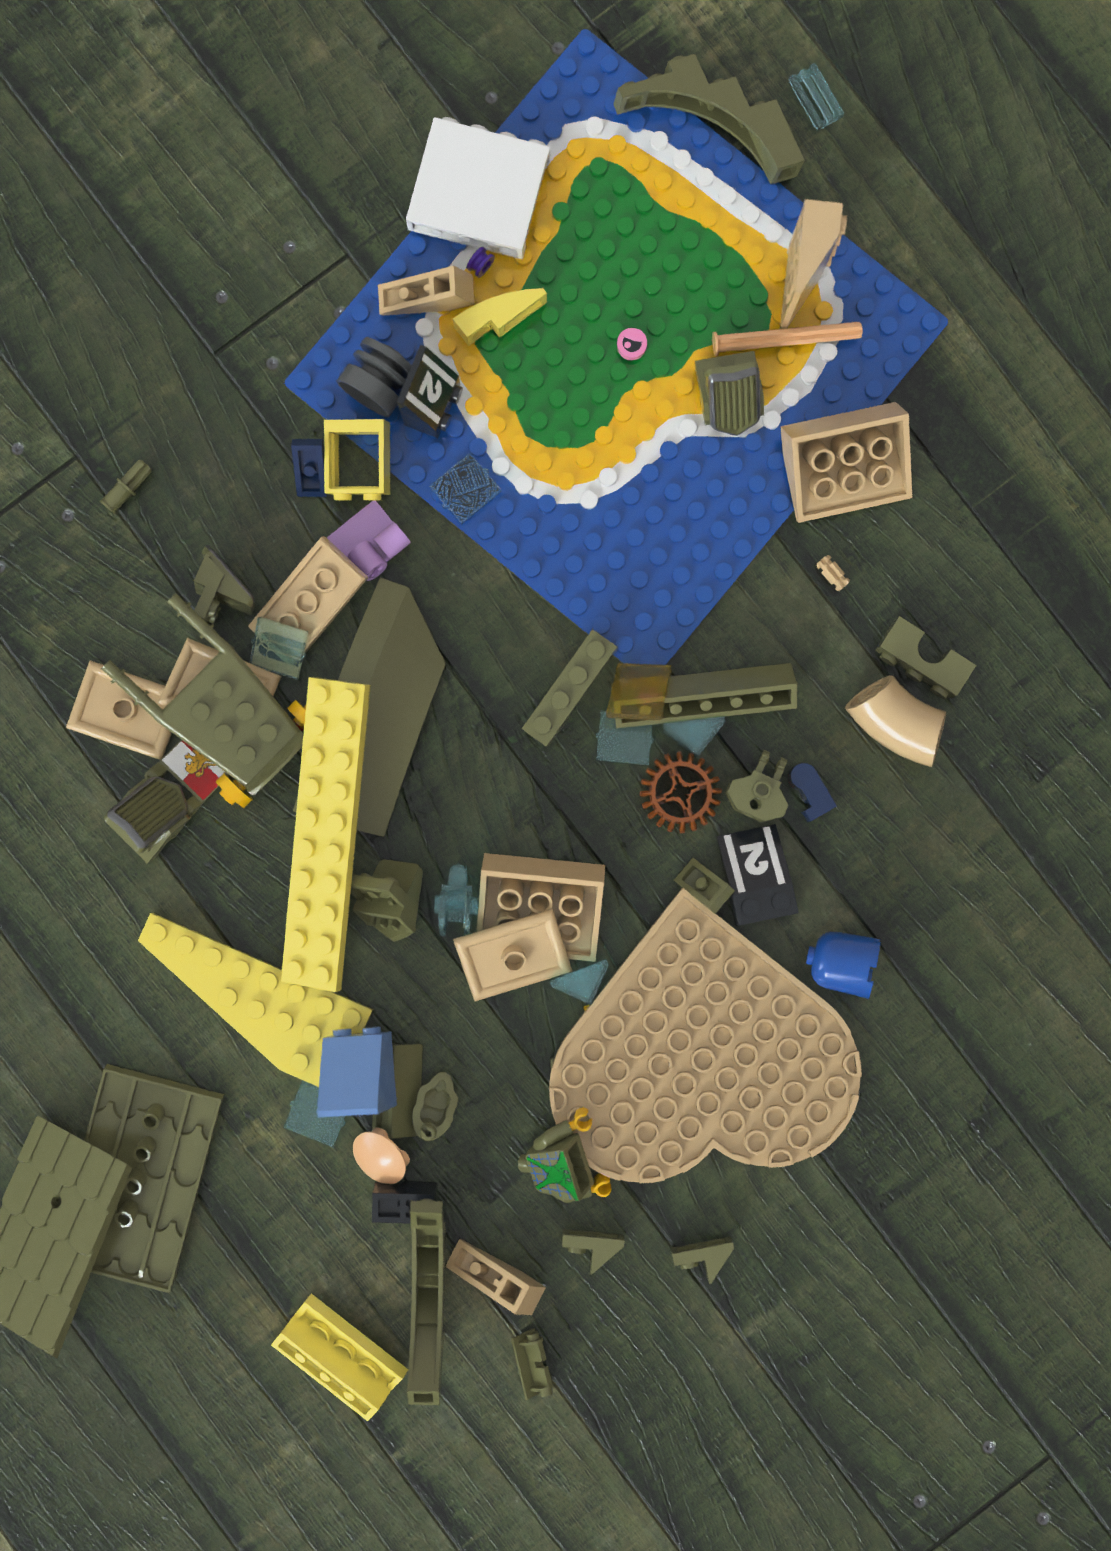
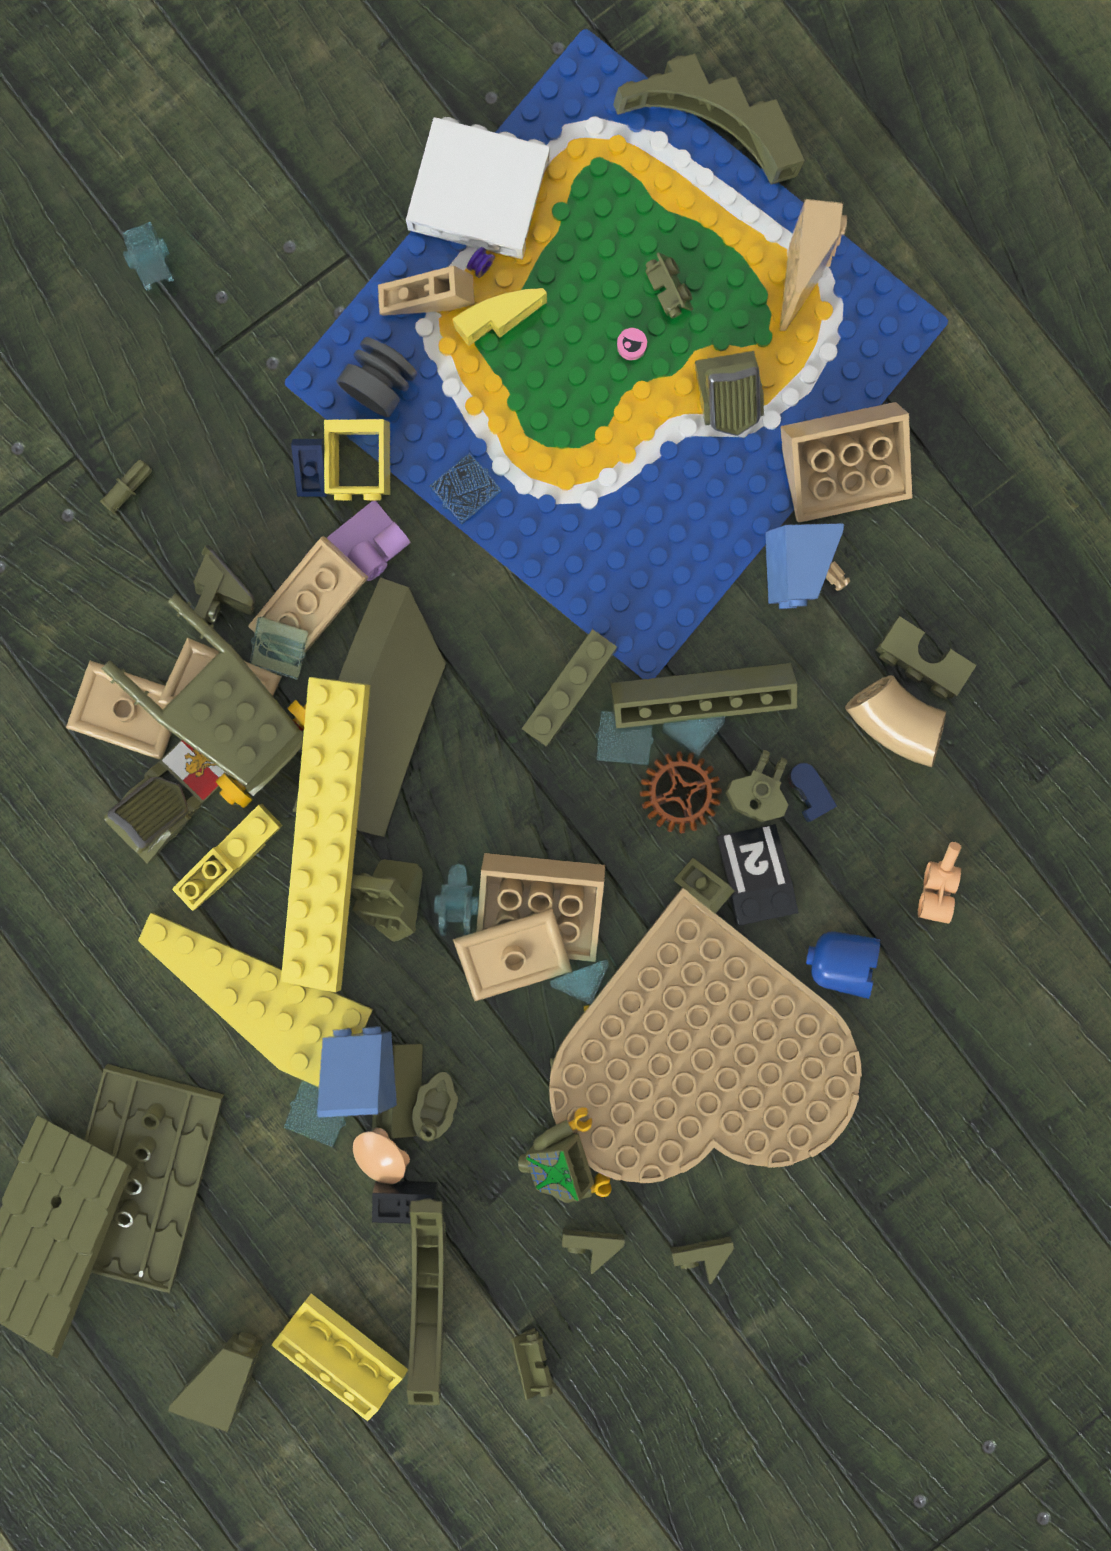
(147, 254): none -> clear light blue hinge
(220, 1385): none -> olive slope
(227, 858): none -> light yellow slope
(429, 394): black slope -> none
(496, 1278): tan slope -> none
(639, 691): clear yellow piece -> none
(665, 274): none -> olive hinge
(786, 337): light nougat axle -> none
(799, 561): none -> medium blue slope
(804, 75): clear light blue tile -> none
(939, 883): none -> light nougat beam

